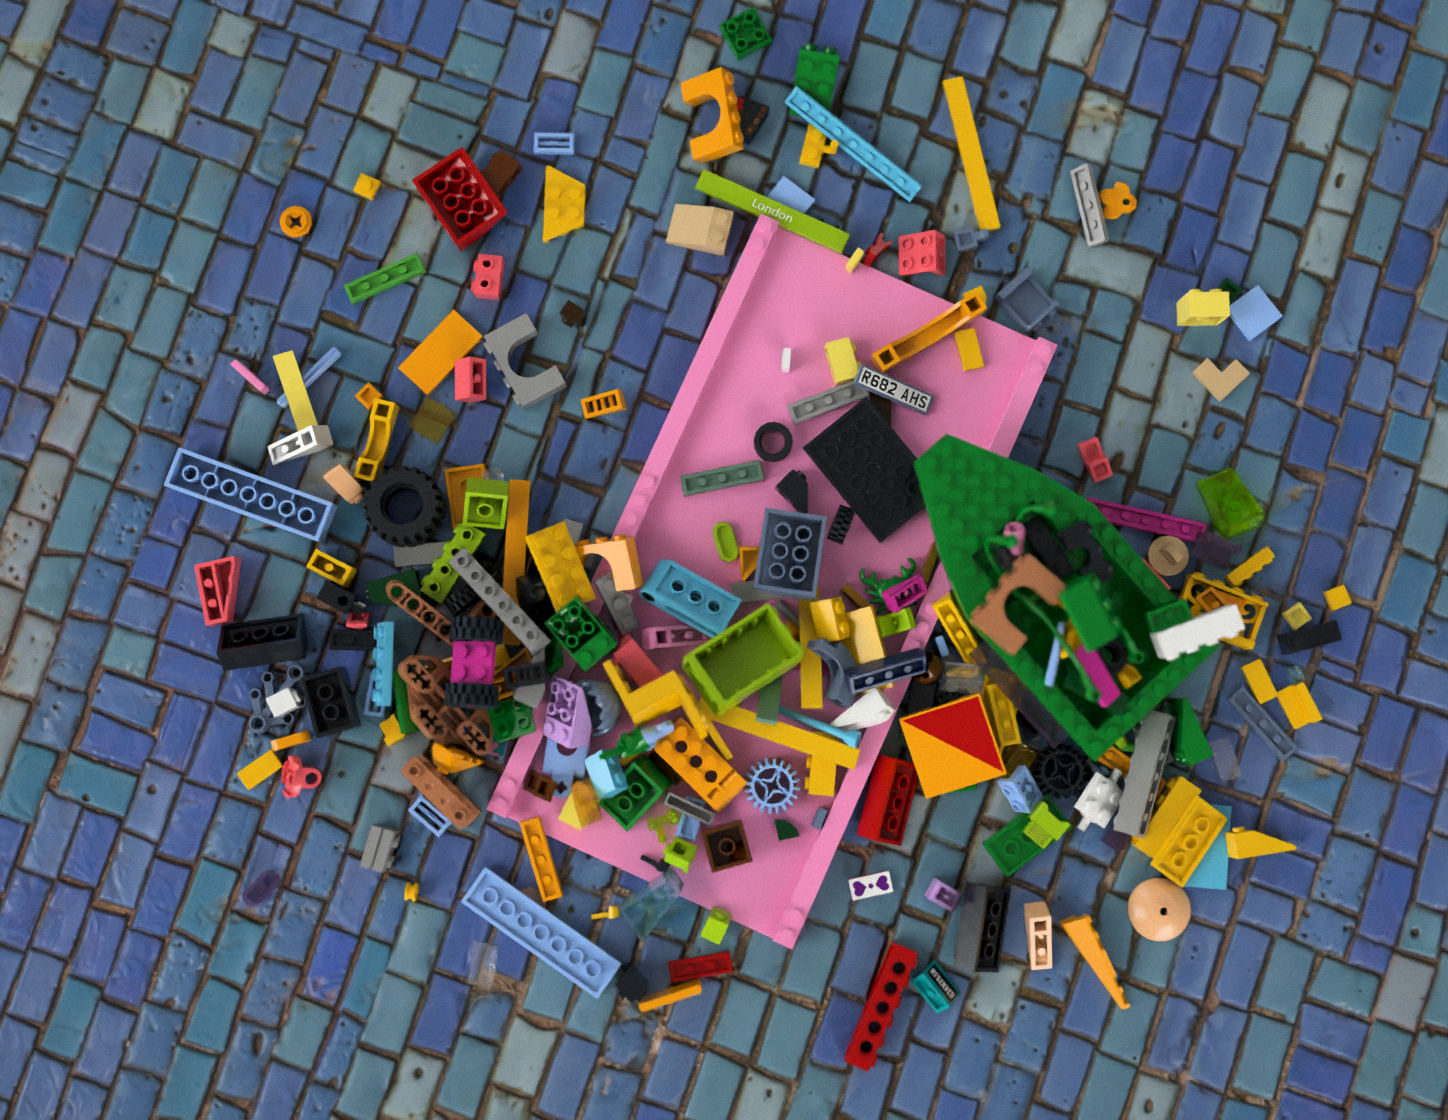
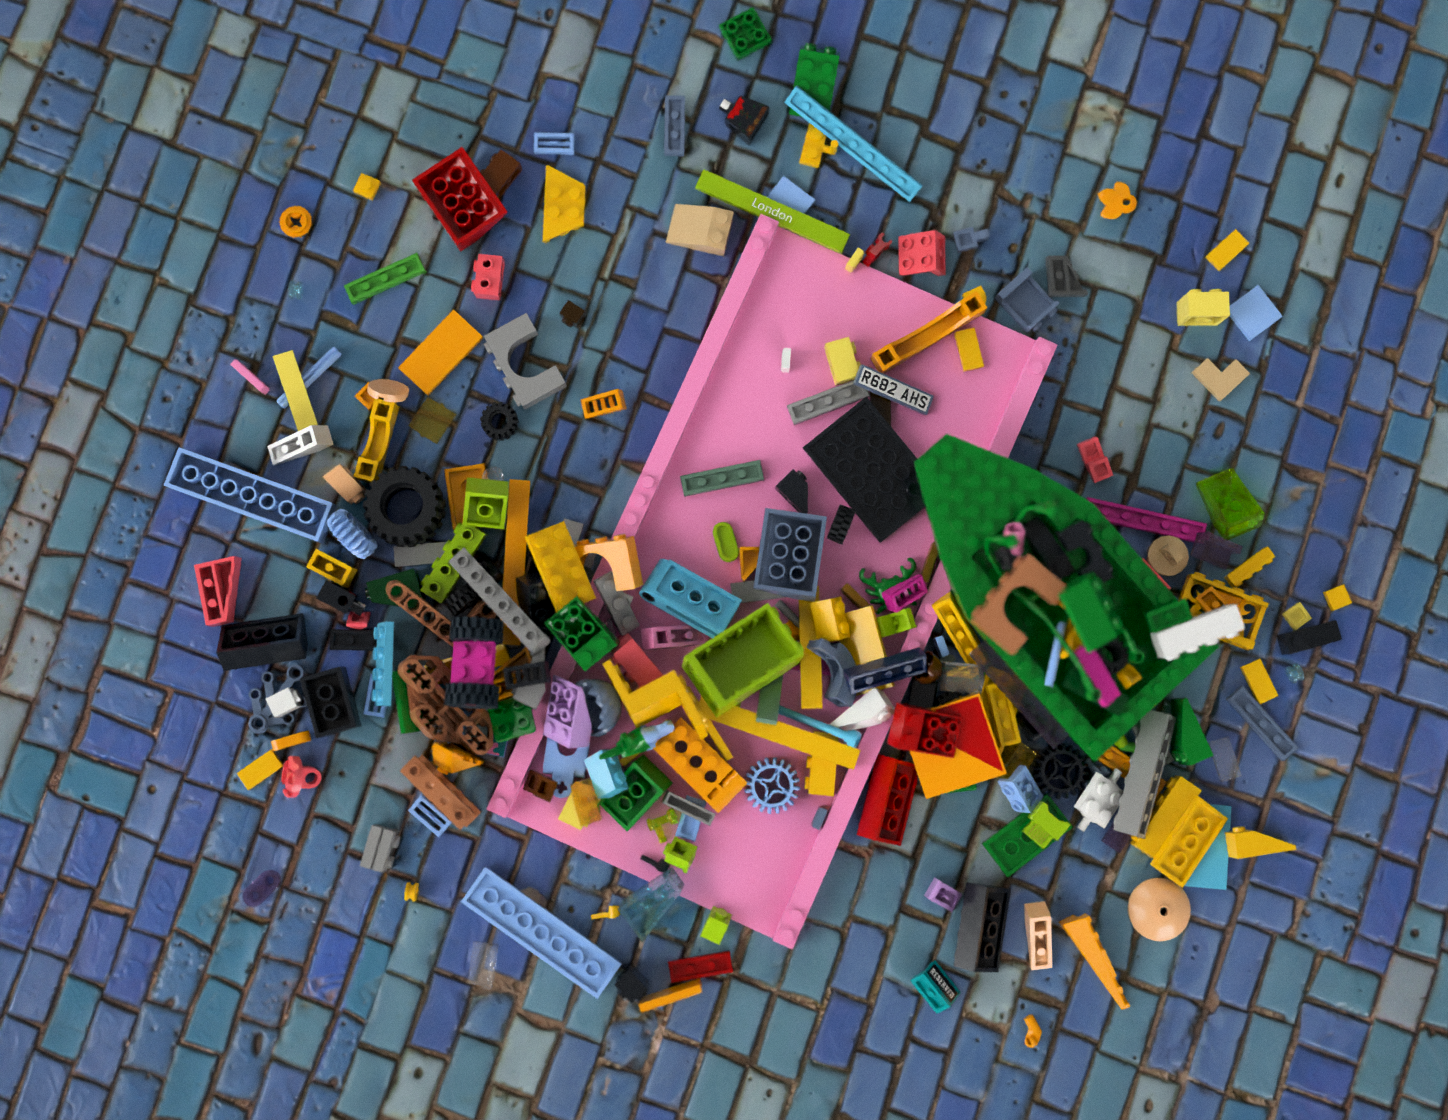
(295, 290): none -> clear light blue bush
(352, 533): none -> light blue gear
(388, 389): none -> light nougat tile
(392, 730): yellow panel -> none
(470, 379): coral brick -> none
(490, 412): none -> black tyre
(541, 858): light orange tile -> none
(554, 655): green tile -> none
(665, 768): dark brown axle -> none
(674, 125): none -> sand blue plate
(726, 845): reddish brown slope -> none
(727, 135): light orange arch -> none
(777, 427): black tyre -> none
(785, 830): dark green tile -> none
(867, 1058): red brick -> none
(870, 885): white tile -> none
(924, 730): none -> red slope
(971, 154): yellow tile -> none
(1034, 1032): none -> light orange arm
(1062, 278): none -> dark grey wing
(1089, 205): light grey plate -> none
(1227, 250): none -> yellow tile
(1228, 286): dark green tile -> none
(1298, 705): yellow panel -> none

